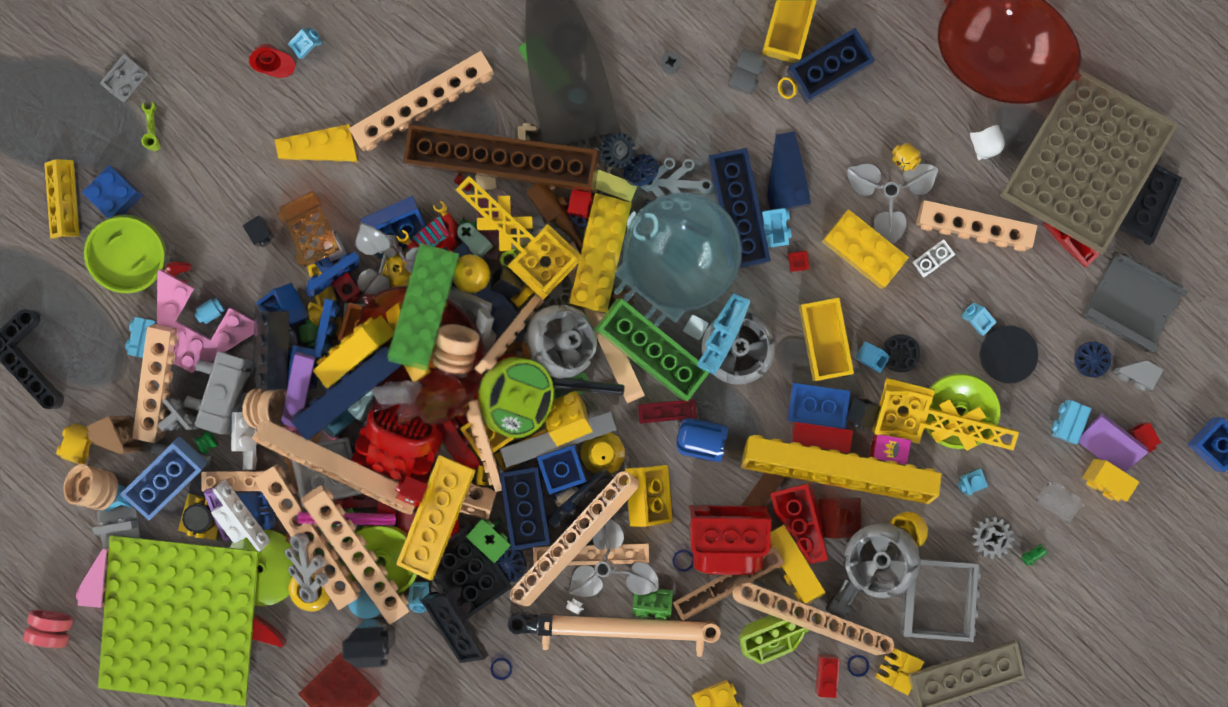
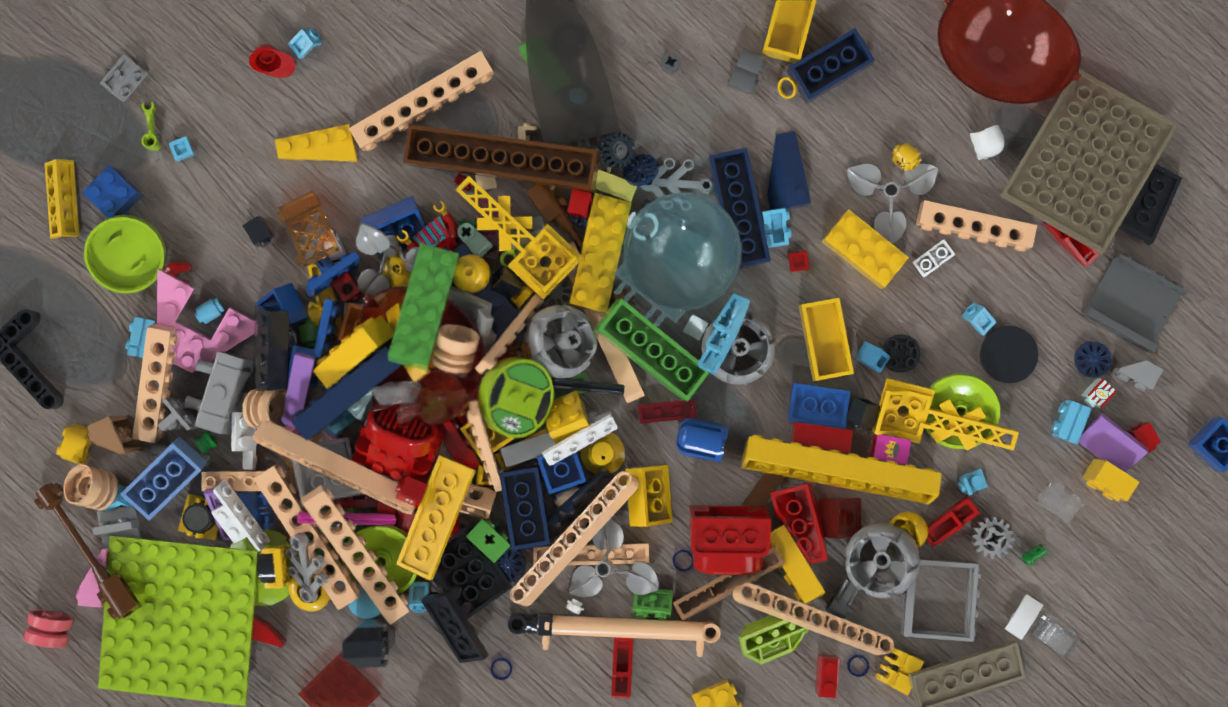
(112, 588): none -> reddish brown bar
(181, 148): none -> medium azure plate
(274, 567): none -> yellow piece
(580, 440): none -> white bracket
(622, 668): none -> red slope
(952, 520): none -> red slope
(1023, 617): none -> white slope
(1055, 636): none -> clear brick
(1098, 393): none -> light aqua brick

